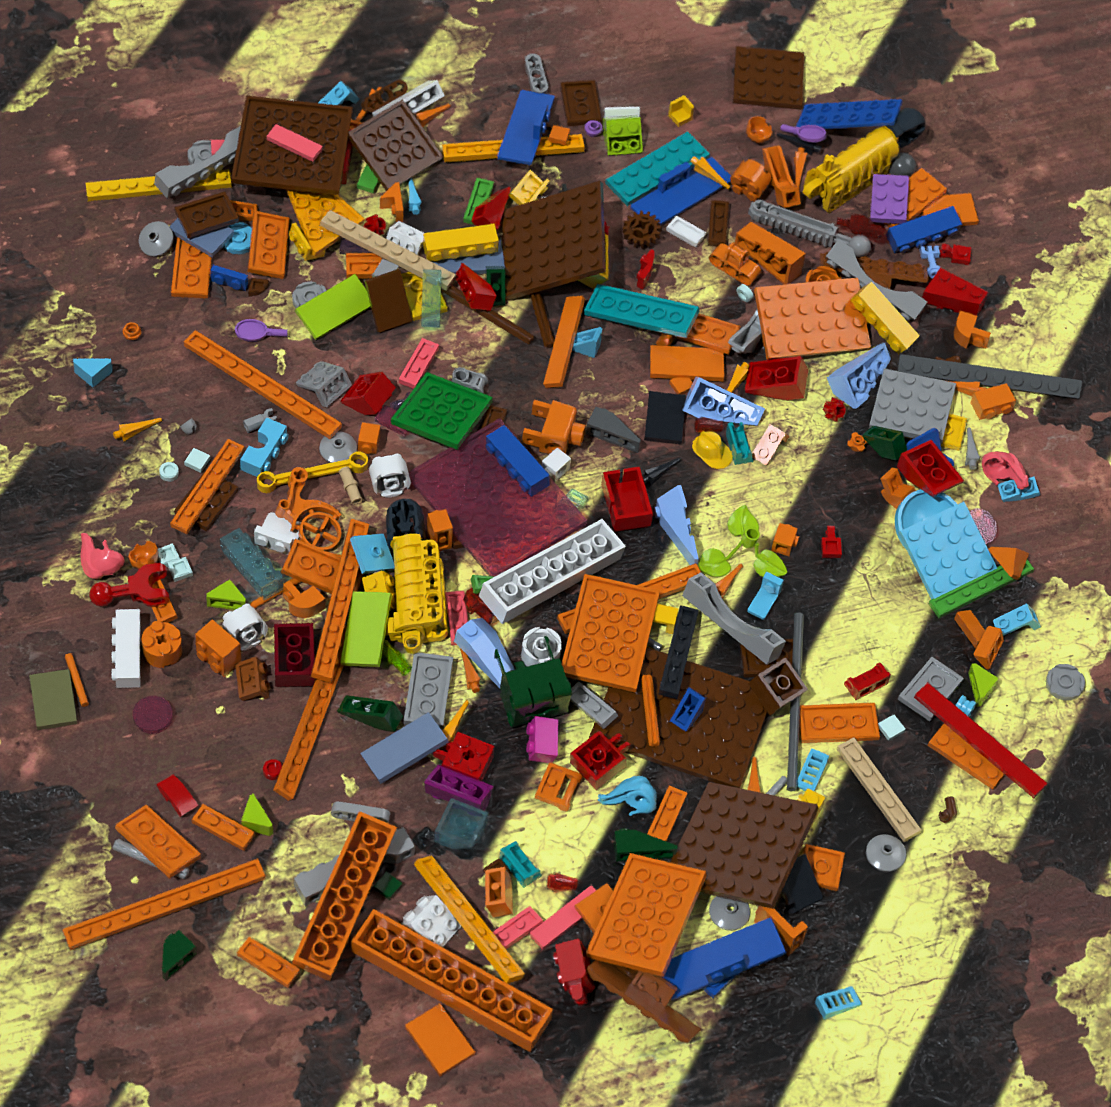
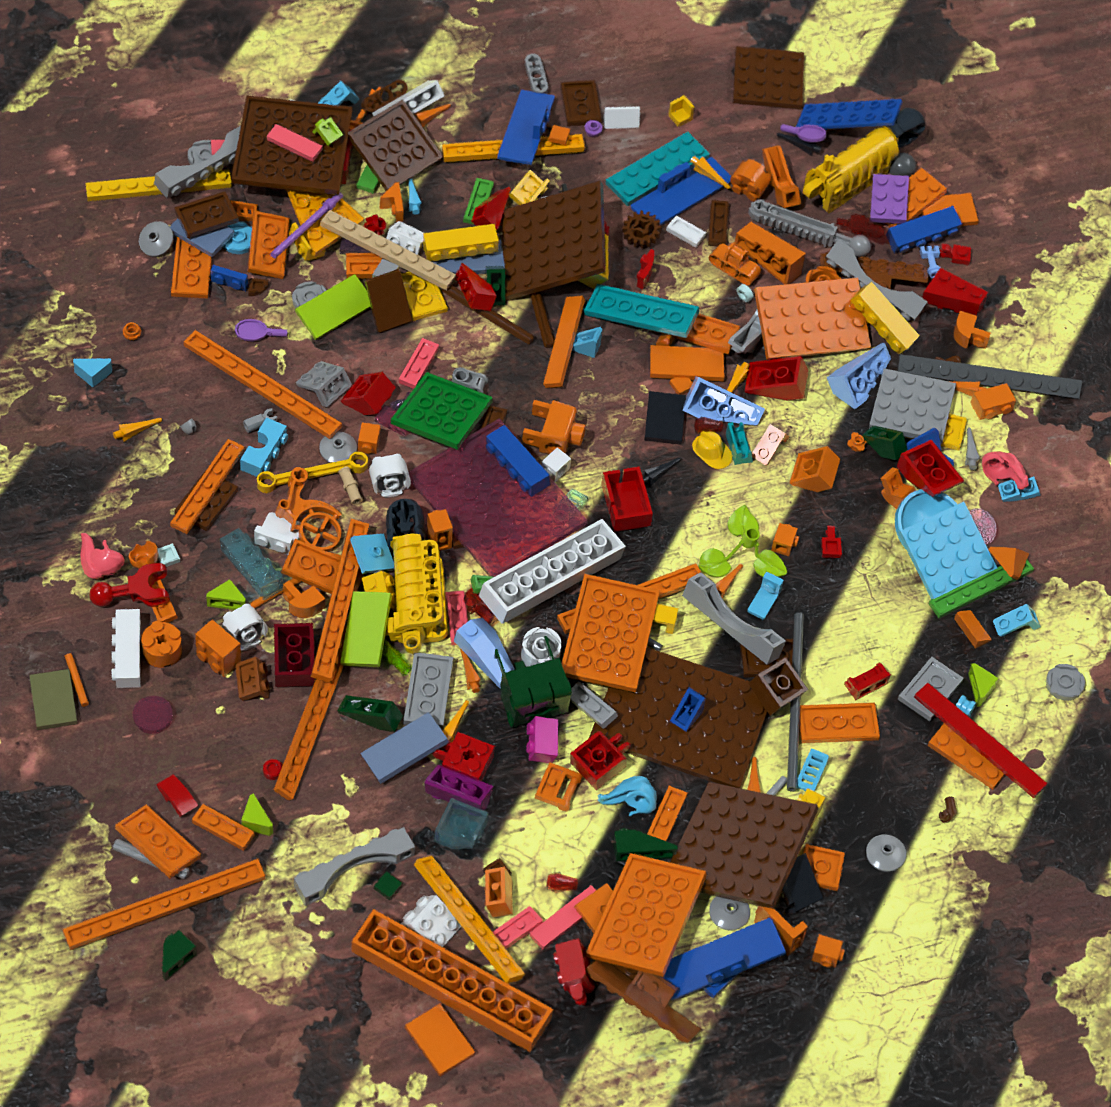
(169, 471): light aqua tile -> none
(180, 569): light aqua tile -> none
(197, 460): light aqua tile -> none
(268, 962): orange plate -> none
(328, 130): none -> lime bracket
(328, 205): none -> medium lavender bar
(344, 896): orange brick -> none
(349, 811): light grey beam -> none
(431, 298): clear light blue slope -> none
(519, 864): teal hinge -> none
(610, 428): dark grey slope -> none
(622, 135): lime slope -> none
(650, 710): orange axle -> none
(672, 518): light blue wedge -> none
(678, 652): black plate -> none
(758, 130): orange hair -> none
(799, 160): orange piece -> none
(815, 469): none -> orange slope
(828, 951): none -> orange brick
(829, 997): medium azure slope -> none
(834, 409): red gear -> none
(879, 789): tan plate -> none
(891, 727): light aqua tile -> none
(989, 646): orange slope -> none

